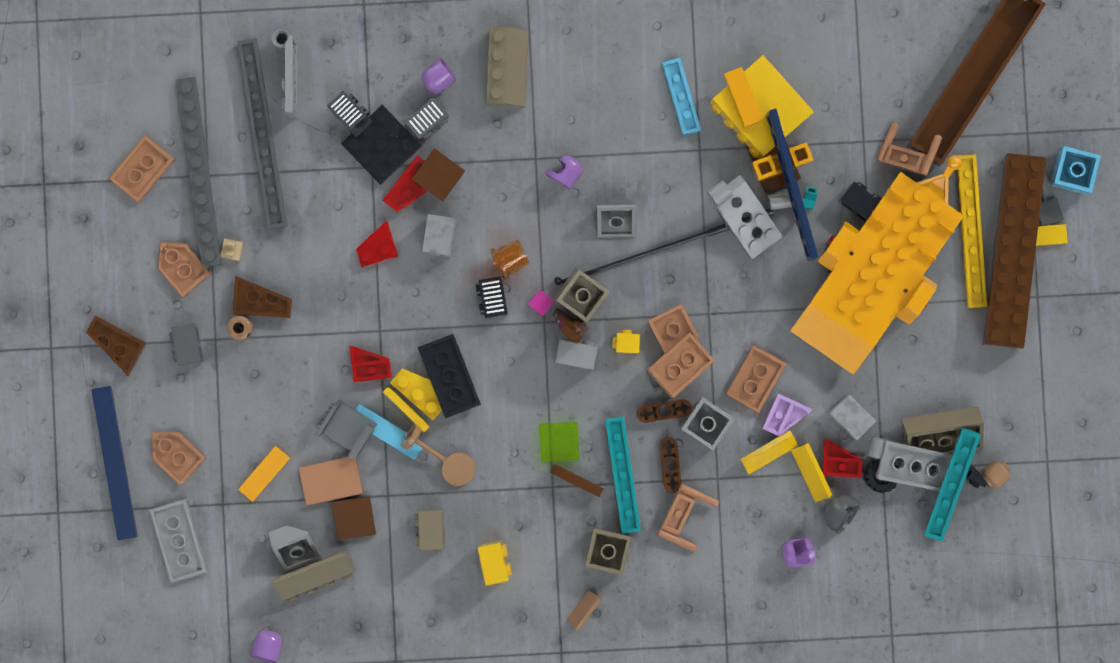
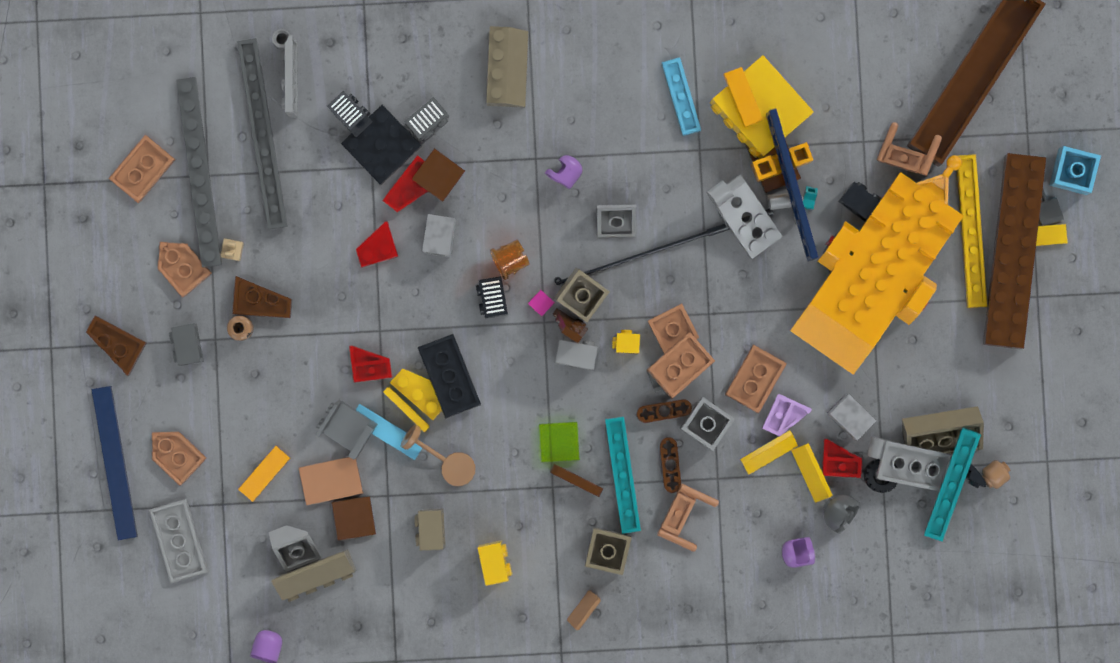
(438, 77): medium lavender helmet -> none

